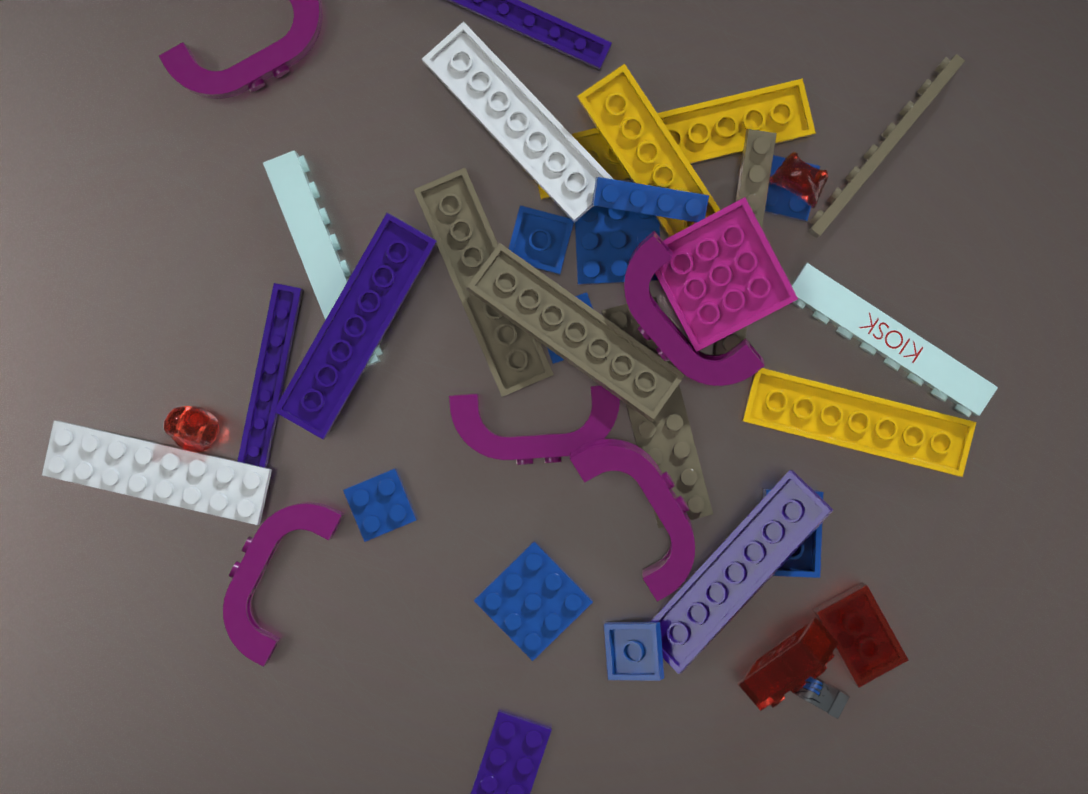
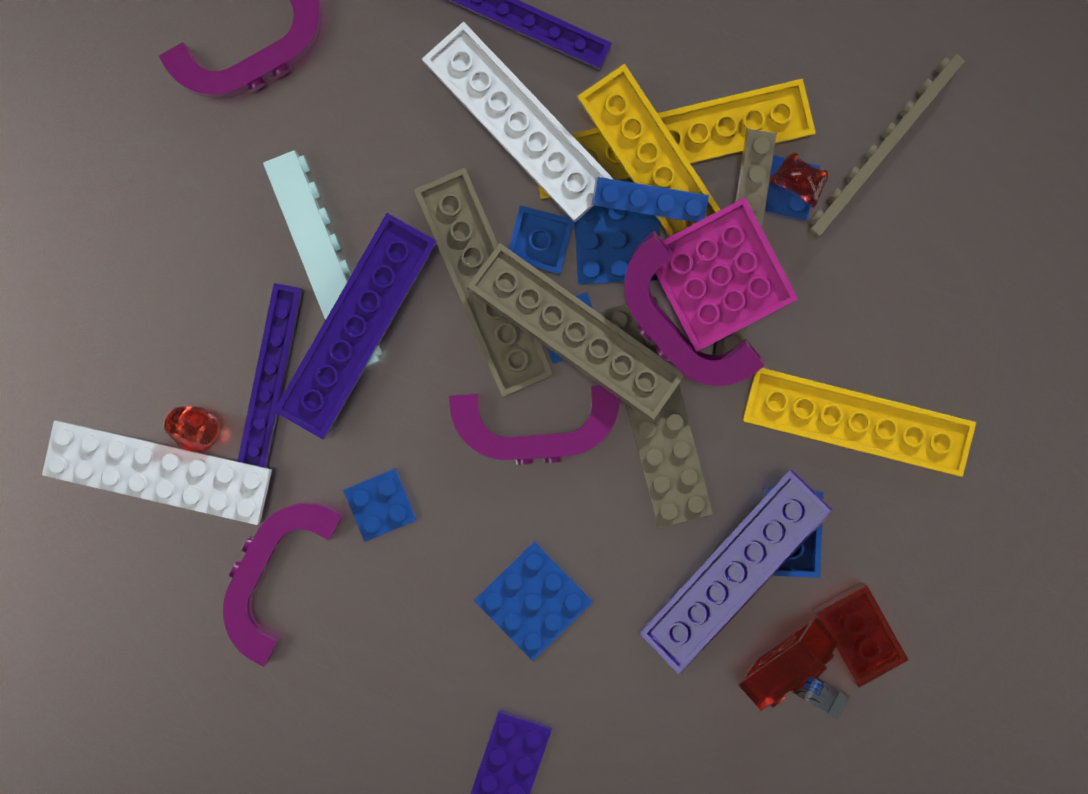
(622, 456): magenta arch -> none
(634, 651): blue plate -> none
(892, 341): light aqua brick -> none

